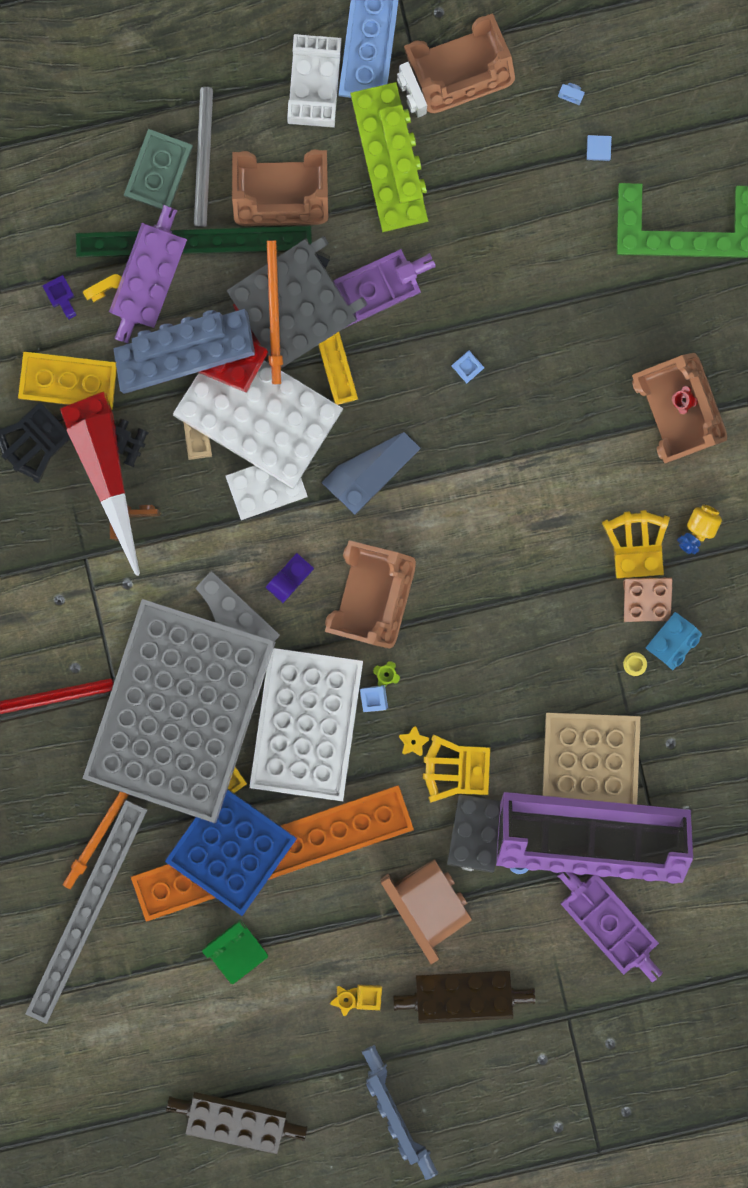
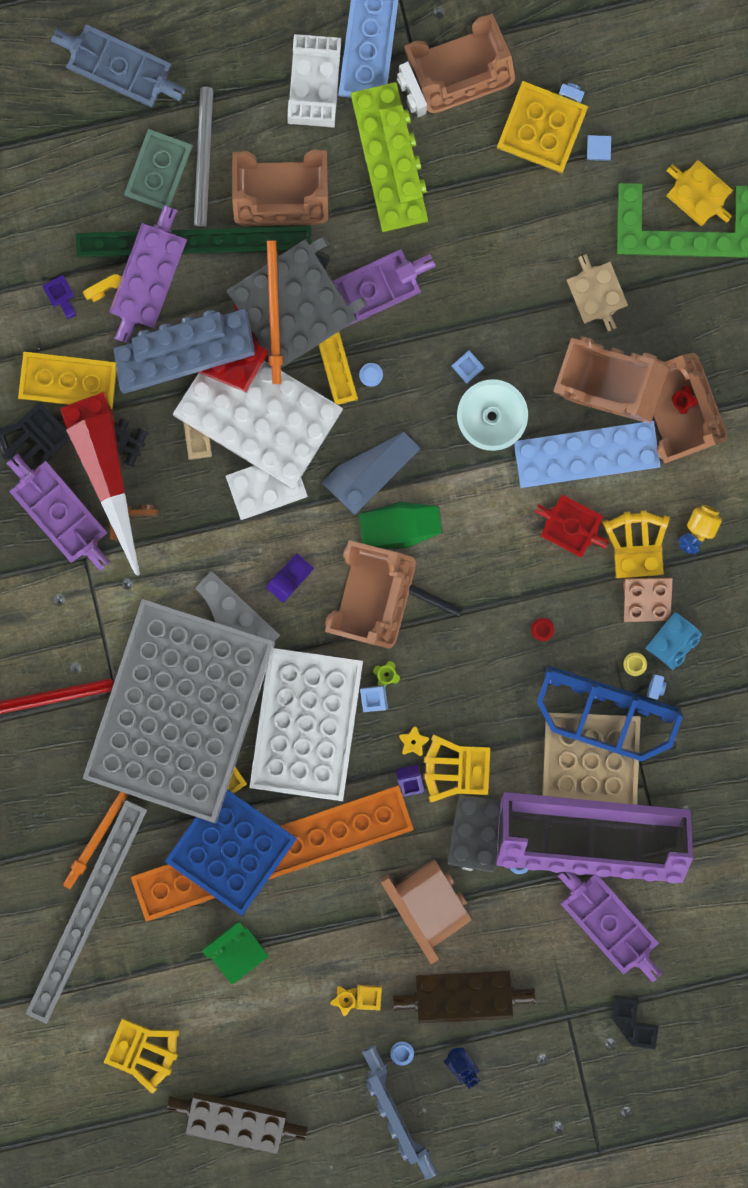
(58, 512): none -> medium lavender plate
(118, 65): none -> sand blue plate
(127, 1047): none -> yellow plate
(371, 374): none -> light blue plate
(400, 525): none -> green piece
(402, 1053): none -> light blue plate
(410, 780): none -> dark purple slope
(434, 600): none -> black bar
(462, 1067): none -> clear blue hips
(498, 398): none -> light aqua dish
(542, 127): none -> yellow plate
(542, 629): none -> red plate
(571, 526): none -> red plate
(586, 454): none -> light blue plate
(597, 292): none -> tan plate
(611, 380): none -> nougat windscreen
(622, 699): none -> blue plate
(637, 1033): none -> black tile
(656, 687): none -> light blue plate
(699, 193): none -> yellow plate

